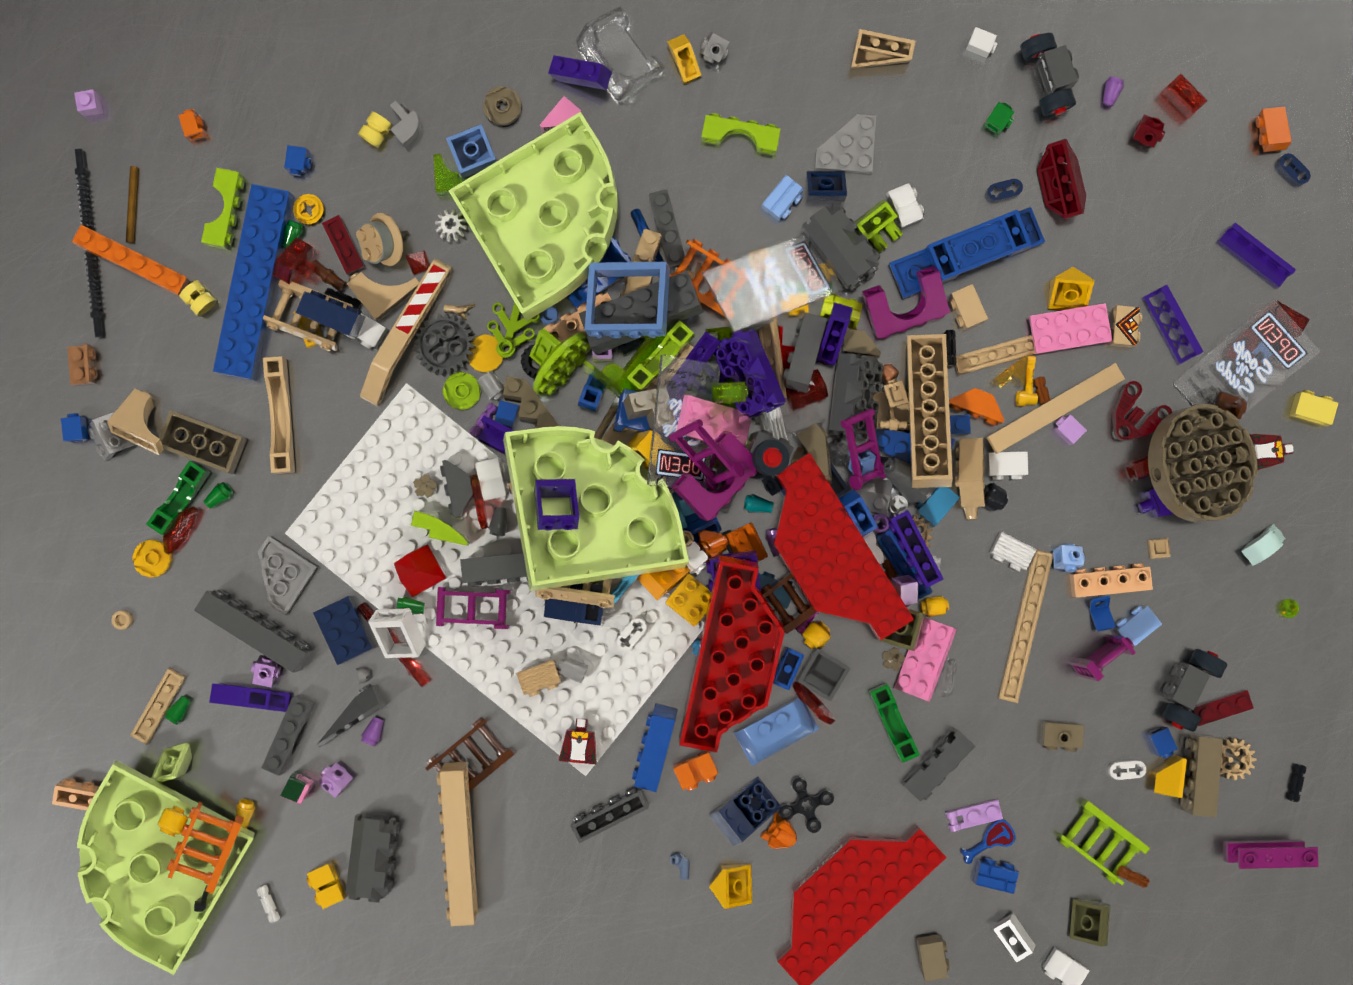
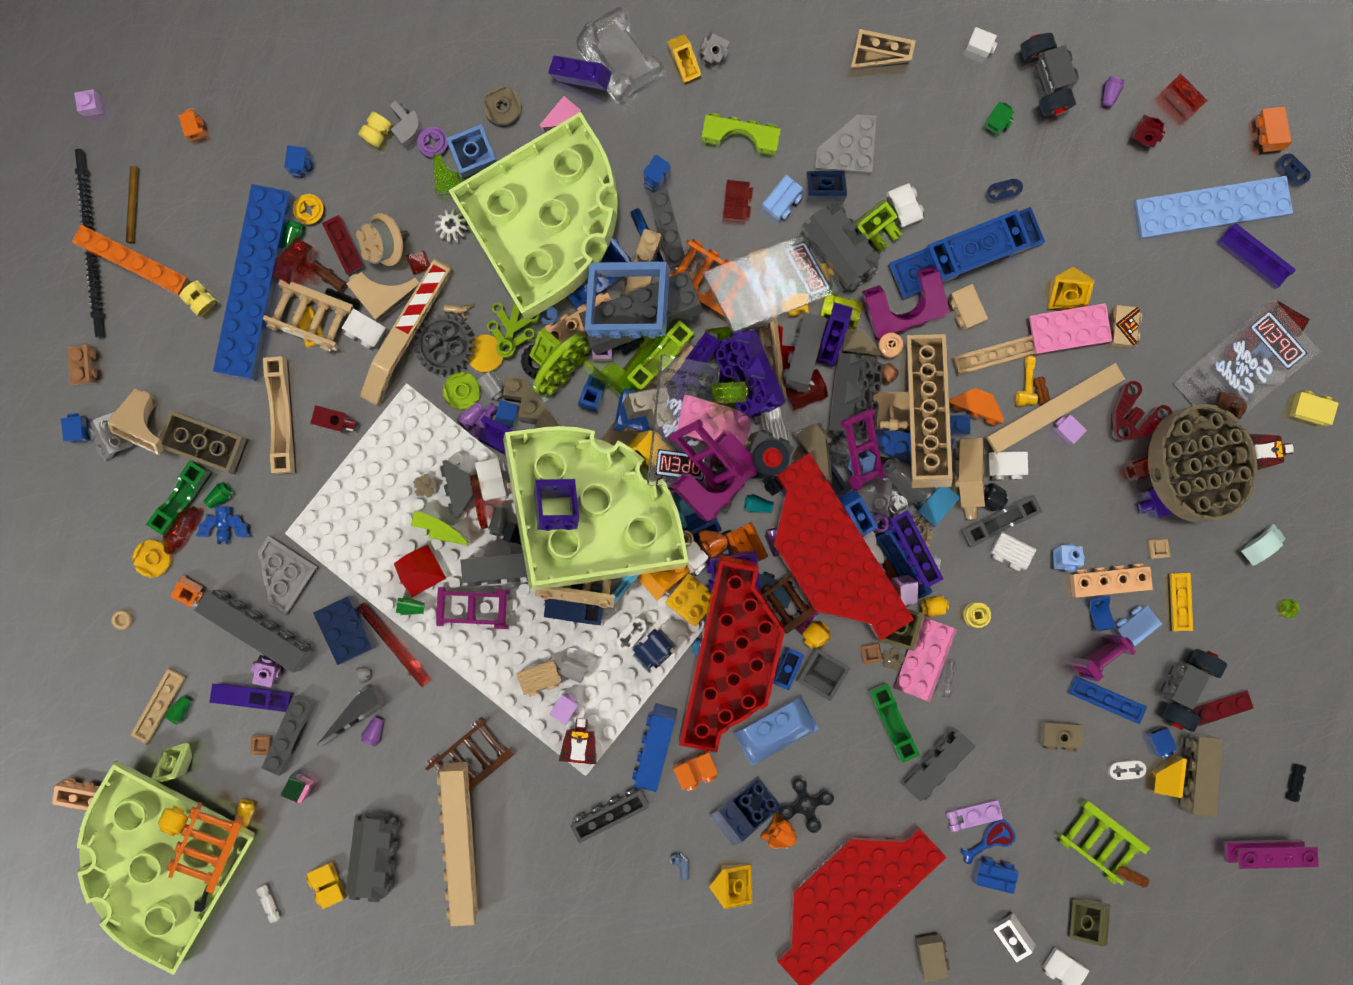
(182, 594): none -> orange brick
(219, 231): lime arch -> none
(222, 521): none -> blue animal
(260, 744): none -> medium nougat tile
(322, 417): none -> dark red torso
(331, 313): dark blue brick -> none
(335, 779): lavender brick -> none
(397, 618): white window -> none
(424, 139): none -> medium lavender gear
(470, 416): none -> medium lavender cone
(511, 533): none -> black bracket
(564, 708): none -> lavender brick
(607, 419): tan bar -> none
(653, 650): none -> dark blue brick
(656, 173): none -> blue brick
(736, 200): none -> clear red brick
(814, 703): clear red tile -> none
(871, 653): none -> medium nougat tile
(890, 352): none -> light nougat head
(895, 393): tan bracket -> none
(951, 347): black axle -> none
(976, 614): none -> light yellow wheel
(1001, 520): none -> dark grey arch
(1017, 371): clear yellow slope -> none
(1025, 626): tan tile -> none
(1062, 180): dark red wedge -> none
(1107, 699): none -> blue tile
(1179, 321): dark purple fence -> none
(1181, 601): none -> yellow plate
(1213, 207): none -> light blue plate
(1246, 758): tan gear -> none

